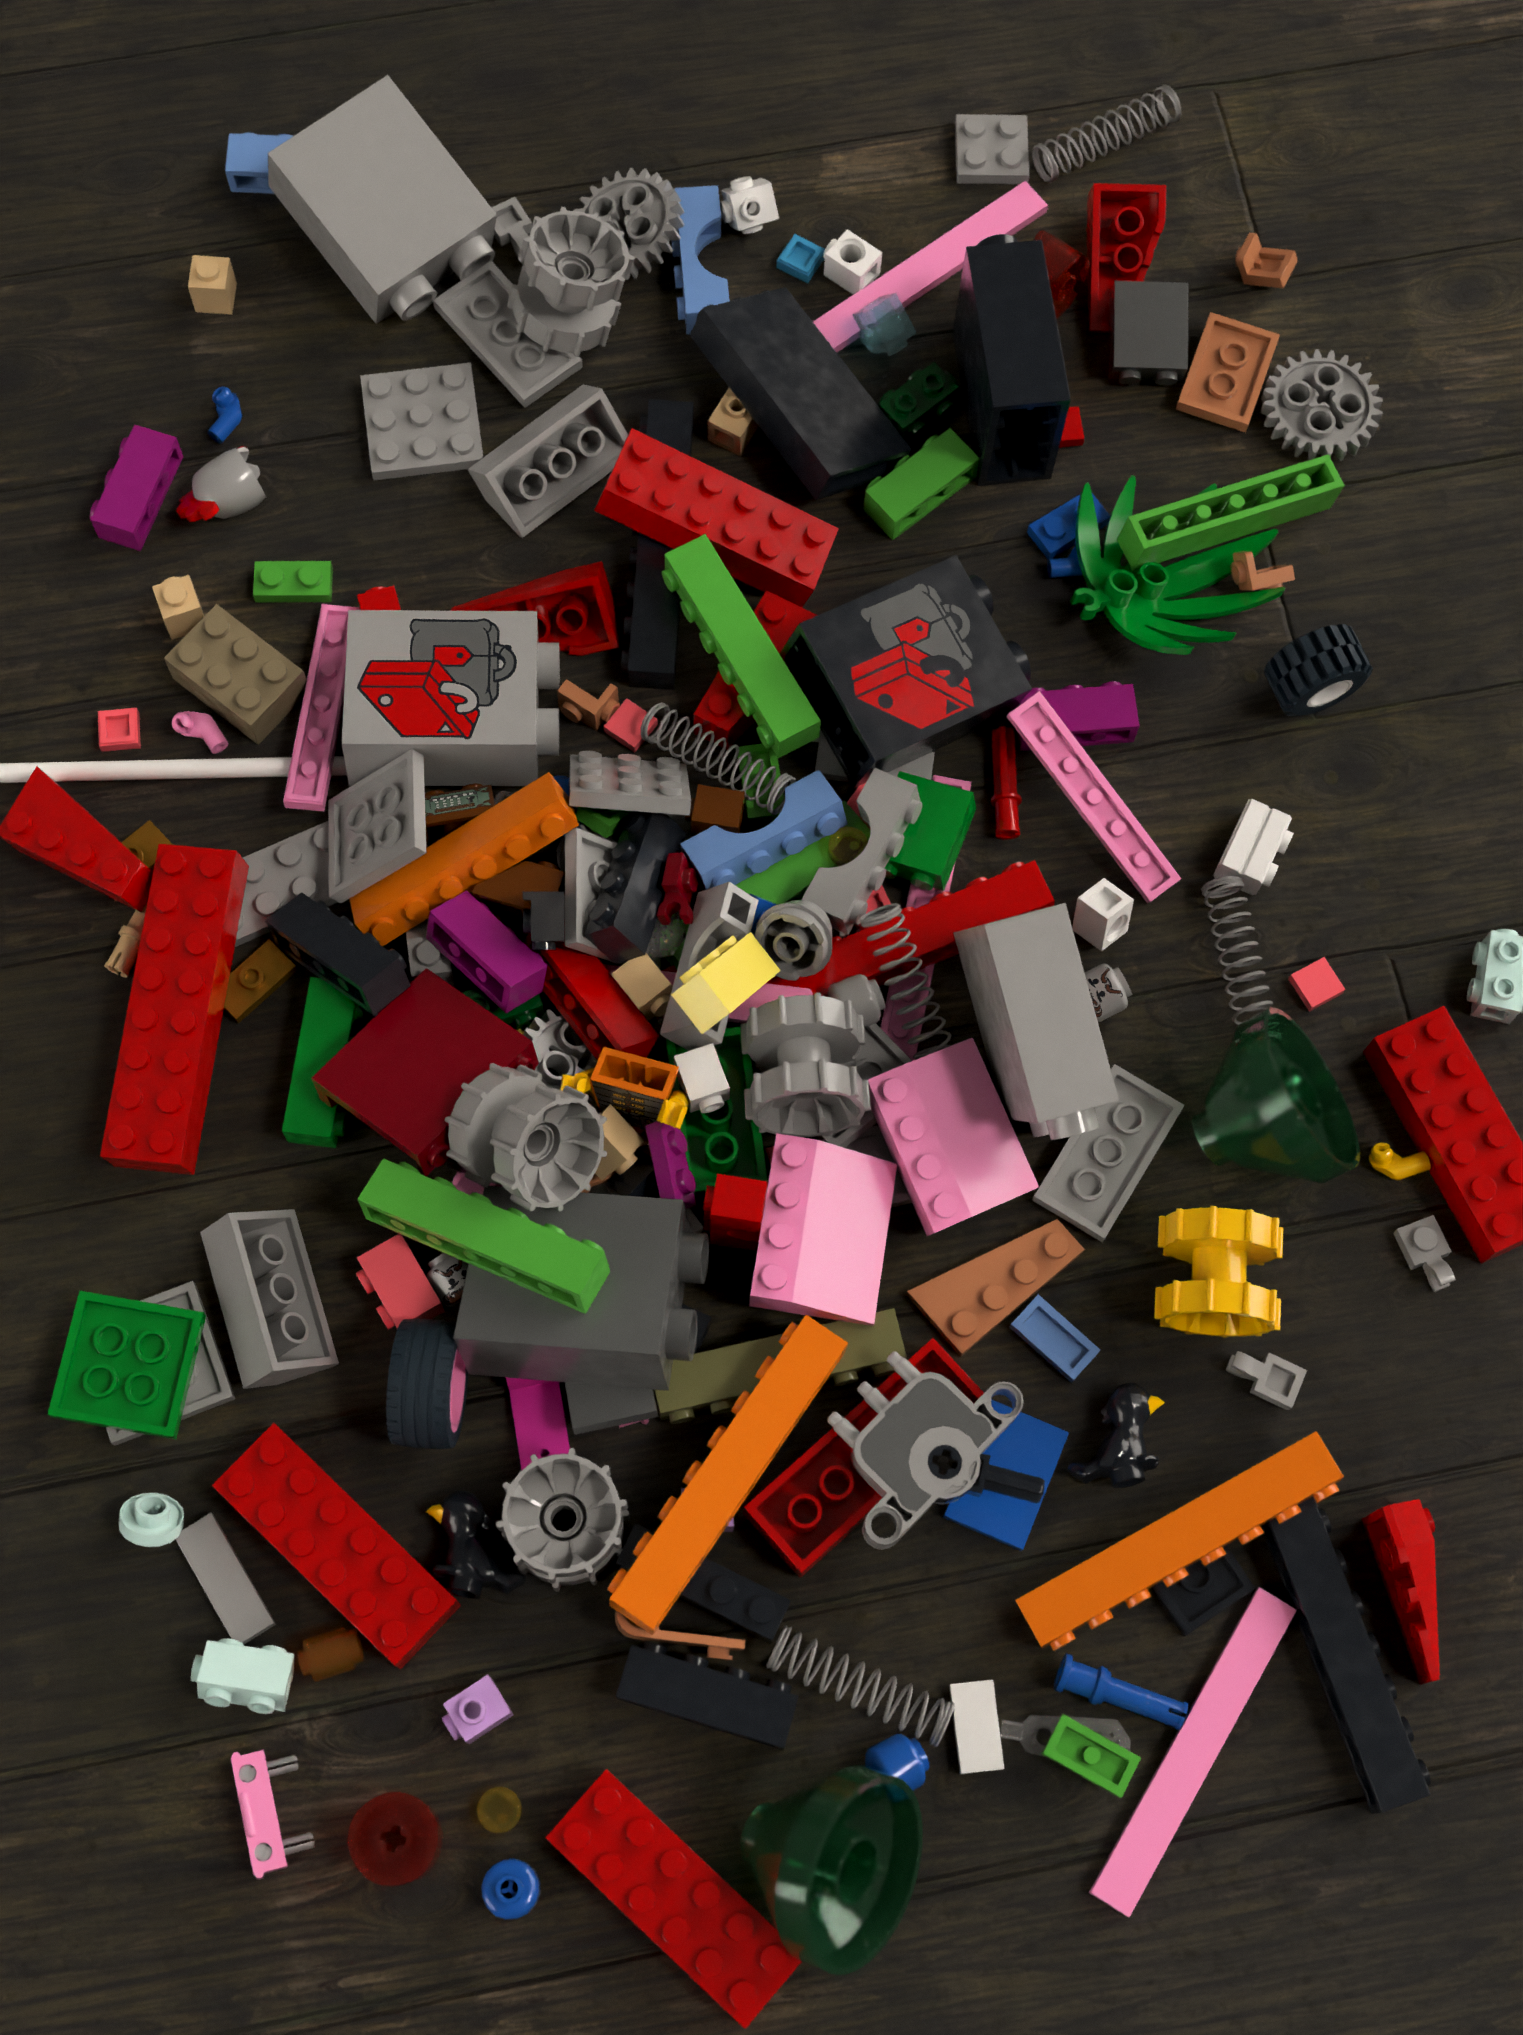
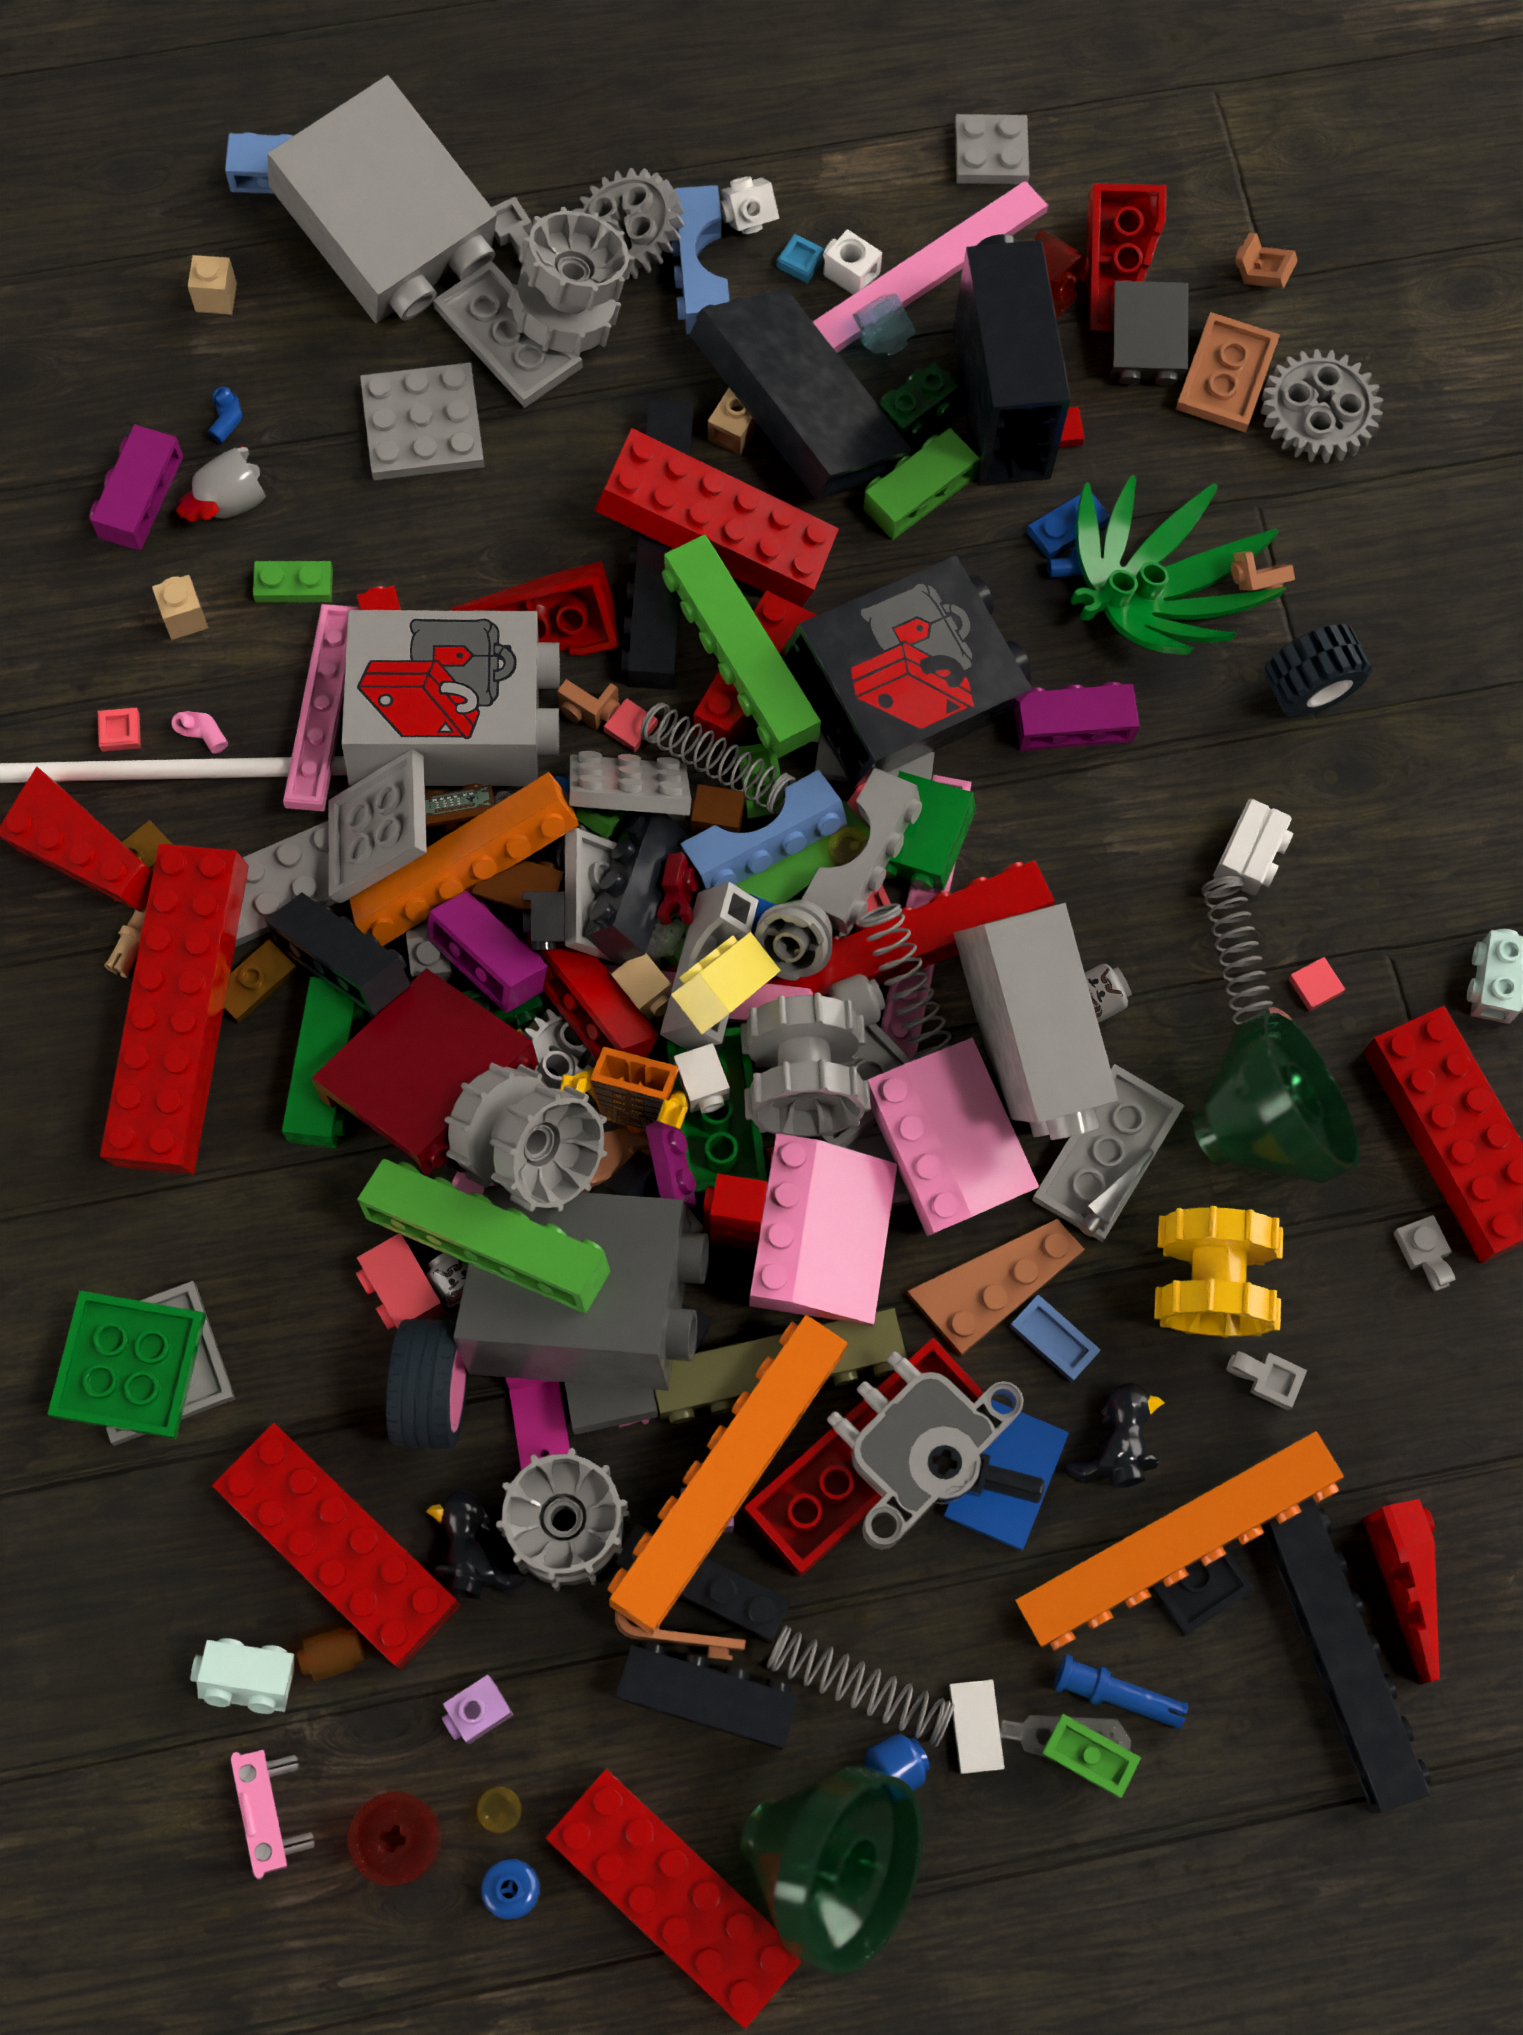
(151, 1519): light aqua plate -> none
(224, 1579): light grey tile -> none
(237, 674): dark tan brick -> none
(268, 1297): light grey slope -> none
(551, 459): light grey slope -> none
(619, 1142): tan brick -> none
(1005, 784): red axle -> none
(1047, 155): light grey piece -> none
(1093, 797): bright pink plate -> none
(1102, 914): white brick -> none
(1104, 1207): none -> flat silver piece
(1192, 1752): bright pink tile -> none
(1230, 512): bright green brick -> none
(1394, 1166): yellow arm -> none

